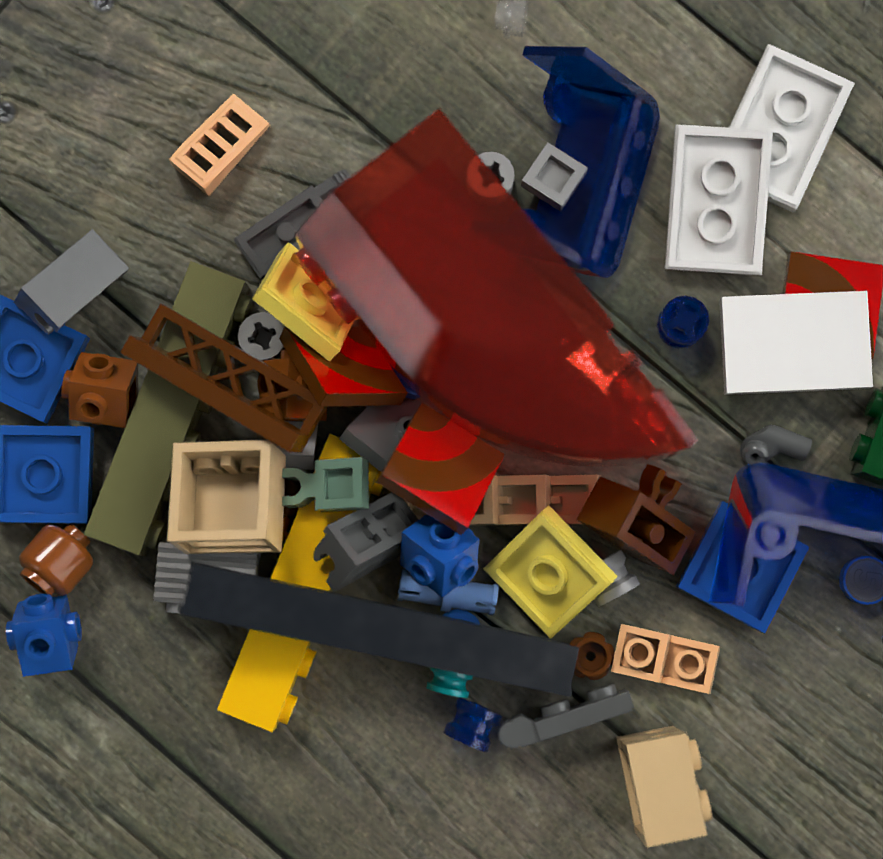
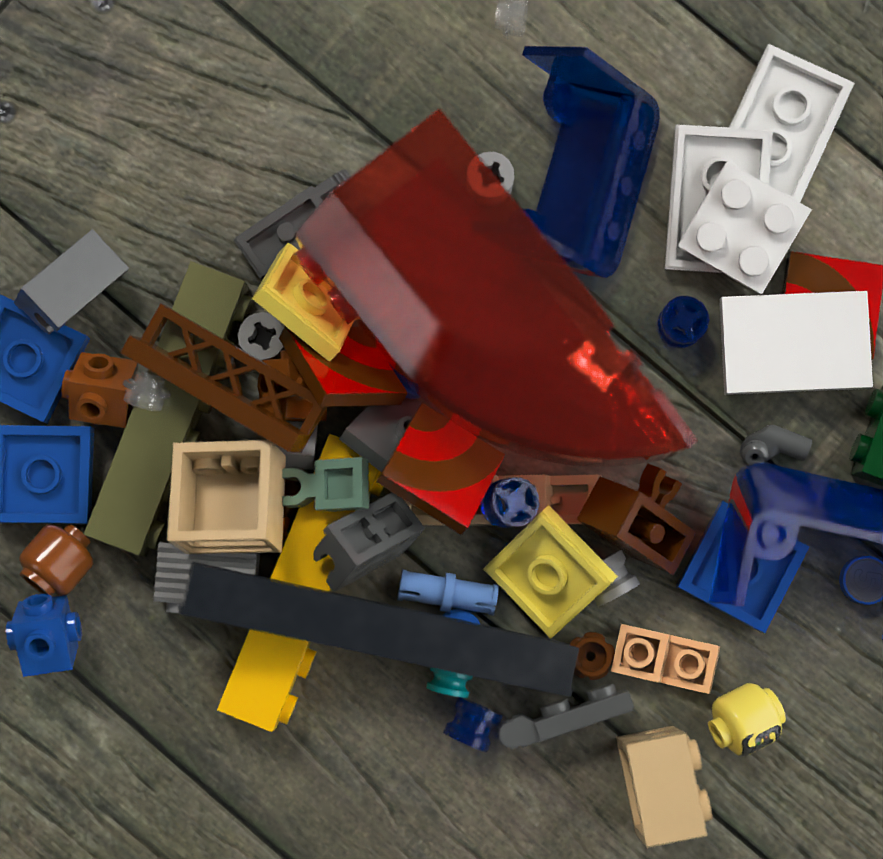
(146, 391): none -> clear plate
(194, 145): light nougat slope -> none
(439, 555): blue brick -> none
(519, 498): none -> clear blue wheel
(554, 176): light grey plate -> none
(744, 228): none -> white plate
(746, 719): none -> light yellow head

